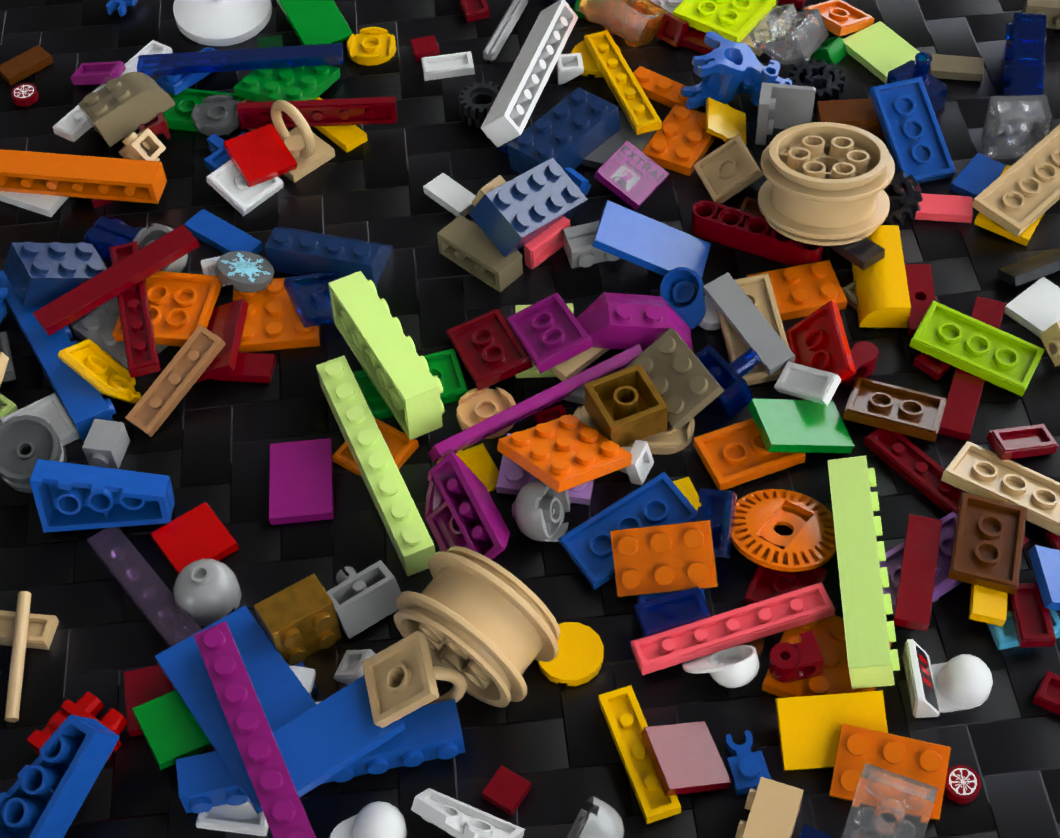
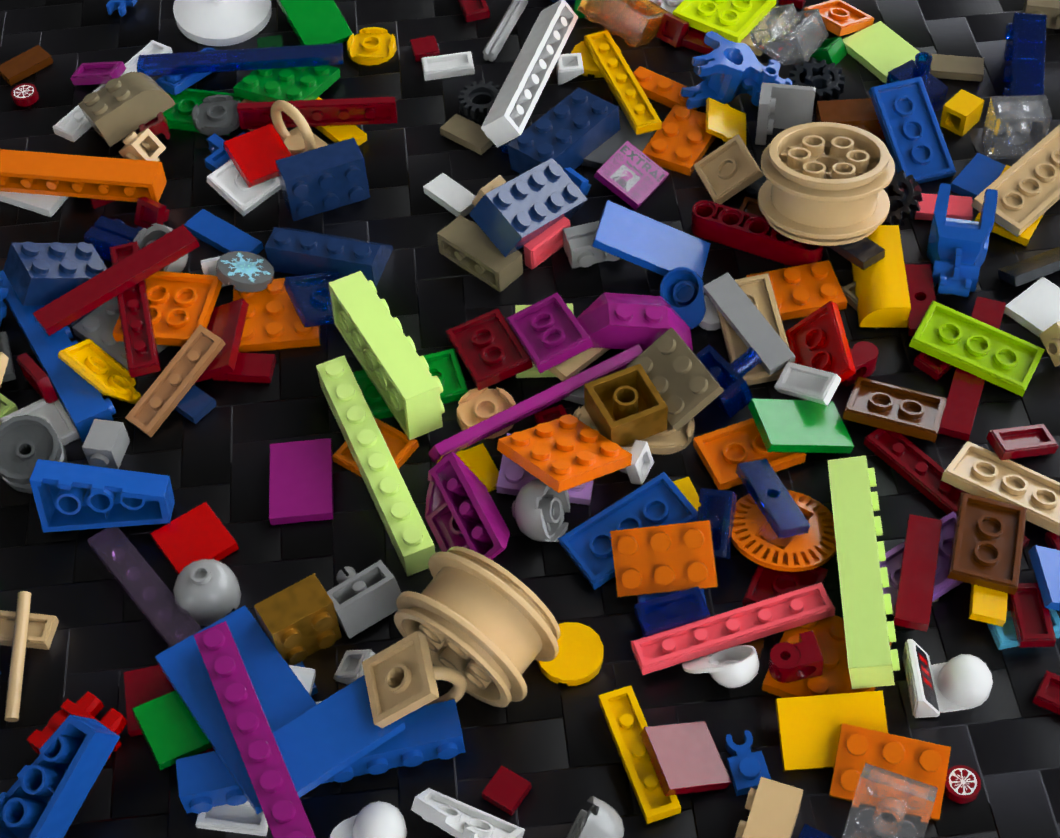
(37, 378): none -> dark red tile
(150, 212): none -> dark red tile
(195, 405): none -> dark blue tile
(323, 179): none -> dark blue brick
(466, 134): none -> dark tan tile
(772, 498): none -> clear blue tile
(959, 245): none -> blue animal
(961, 112): none -> yellow brick

